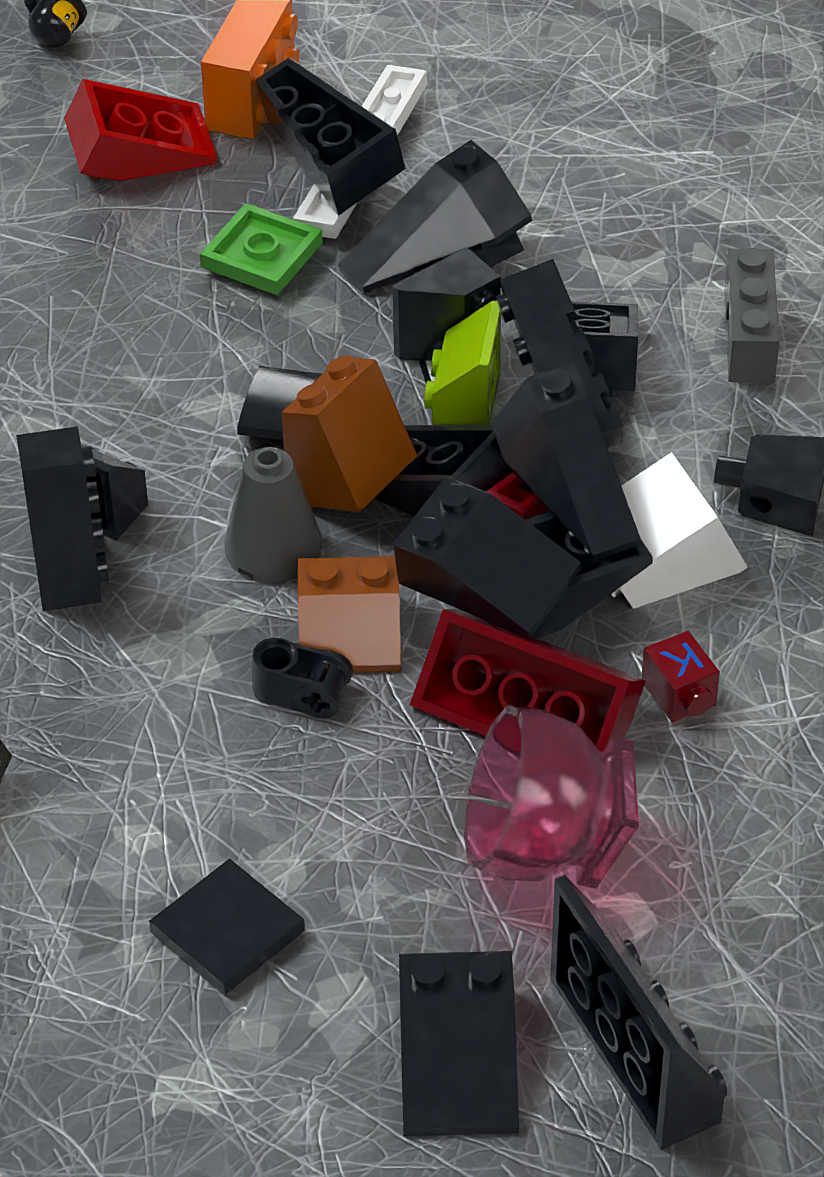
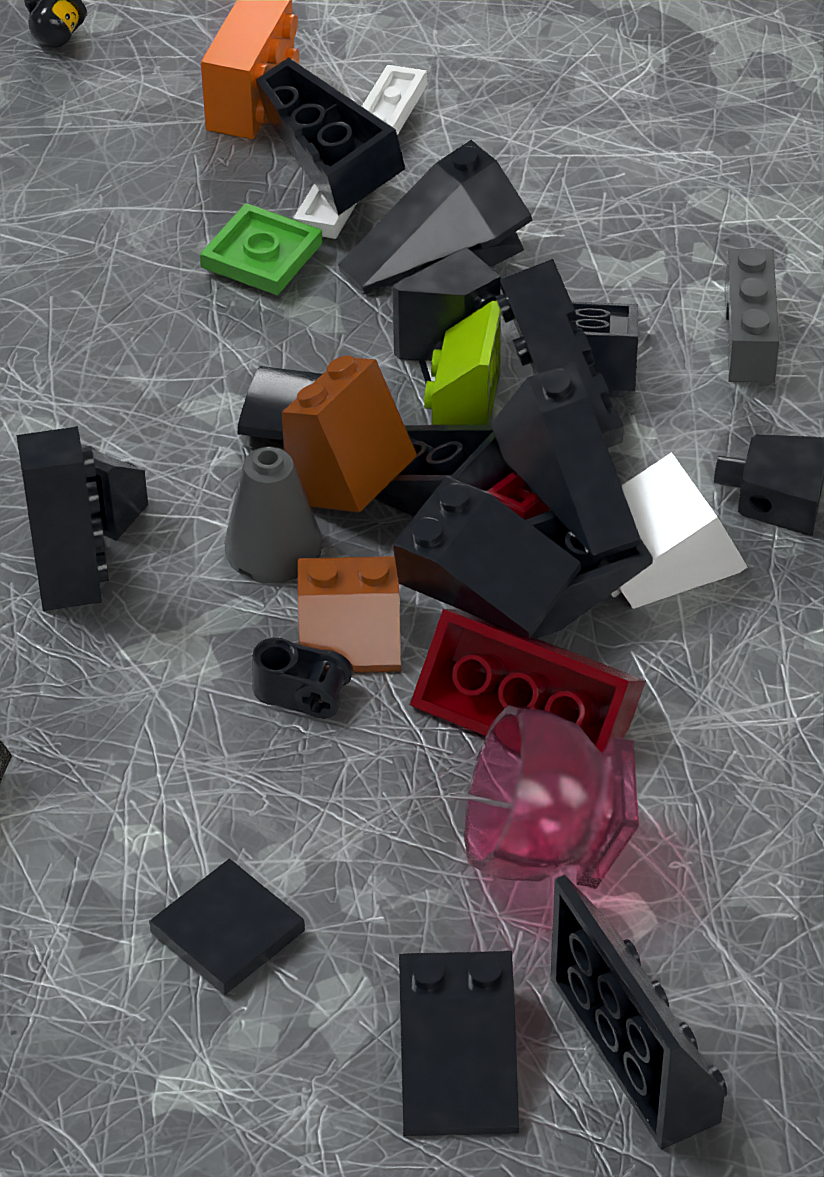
(135, 132): red slope -> none
(680, 676): dark red brick -> none

